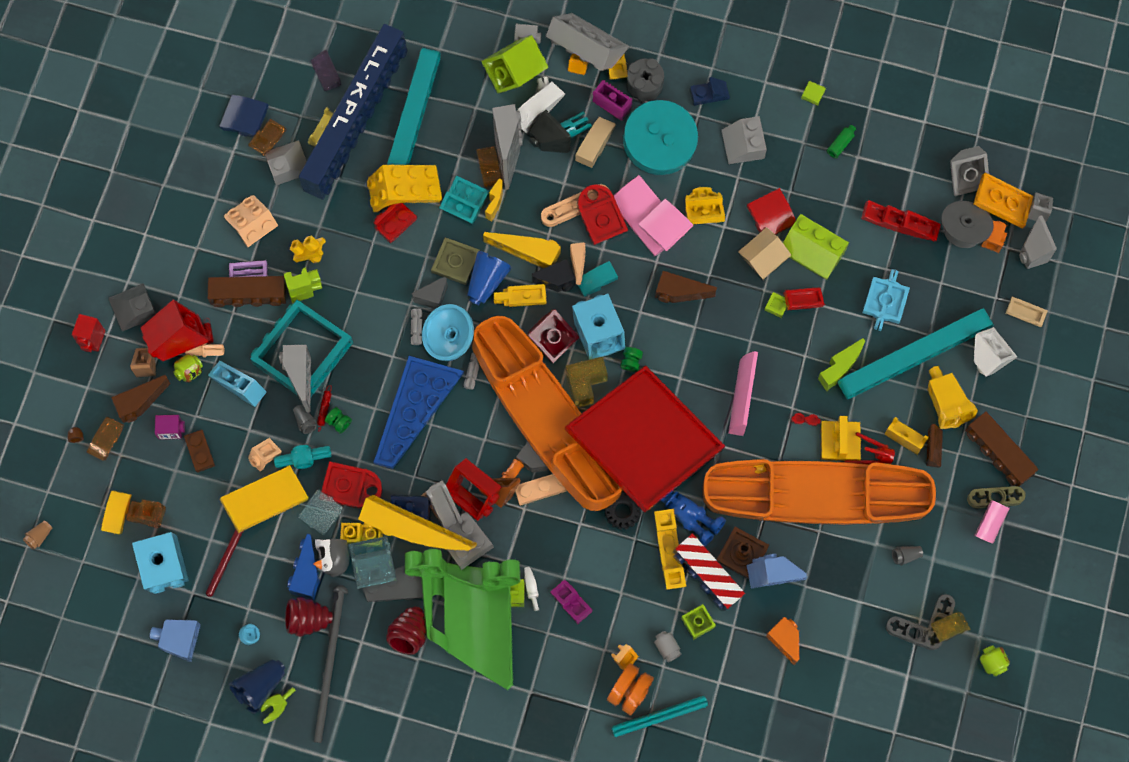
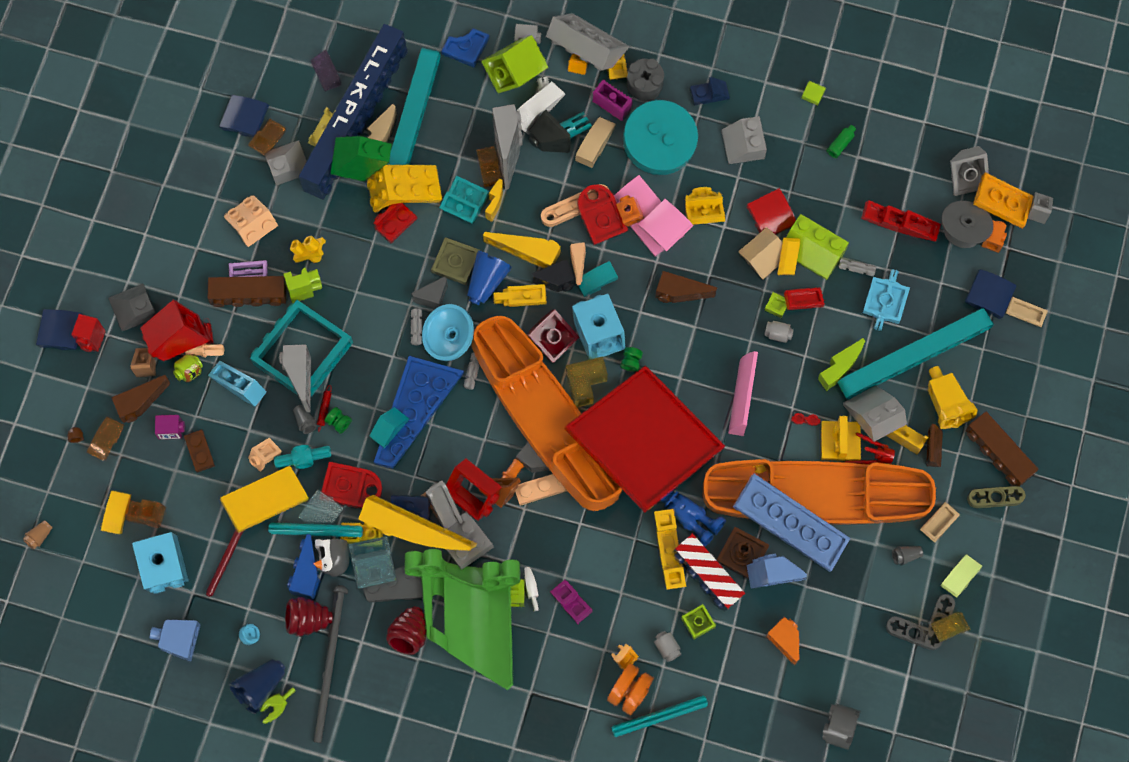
(57, 329): none -> dark blue slope
(316, 529): none -> teal axle
(359, 157): none -> green slope
(383, 125): none -> tan slope
(388, 426): none -> teal slope
(466, 48): none -> blue tile
(628, 521): black tyre -> none
(634, 215): none -> orange brick
(779, 331): none -> light grey brick
(788, 256): none -> yellow tile
(791, 522): none -> medium blue tile
(841, 726): none -> dark grey brick
(857, 266): none -> light grey axle
(876, 412): none -> light grey slope
(940, 522): none -> tan tile
(961, 575): none -> yellowish green slope
(990, 293): none -> dark blue slope
(991, 352): white slope -> none
(992, 521): bright pink brick -> none
(994, 660): lime head -> none
(1038, 245): light grey slope -> none

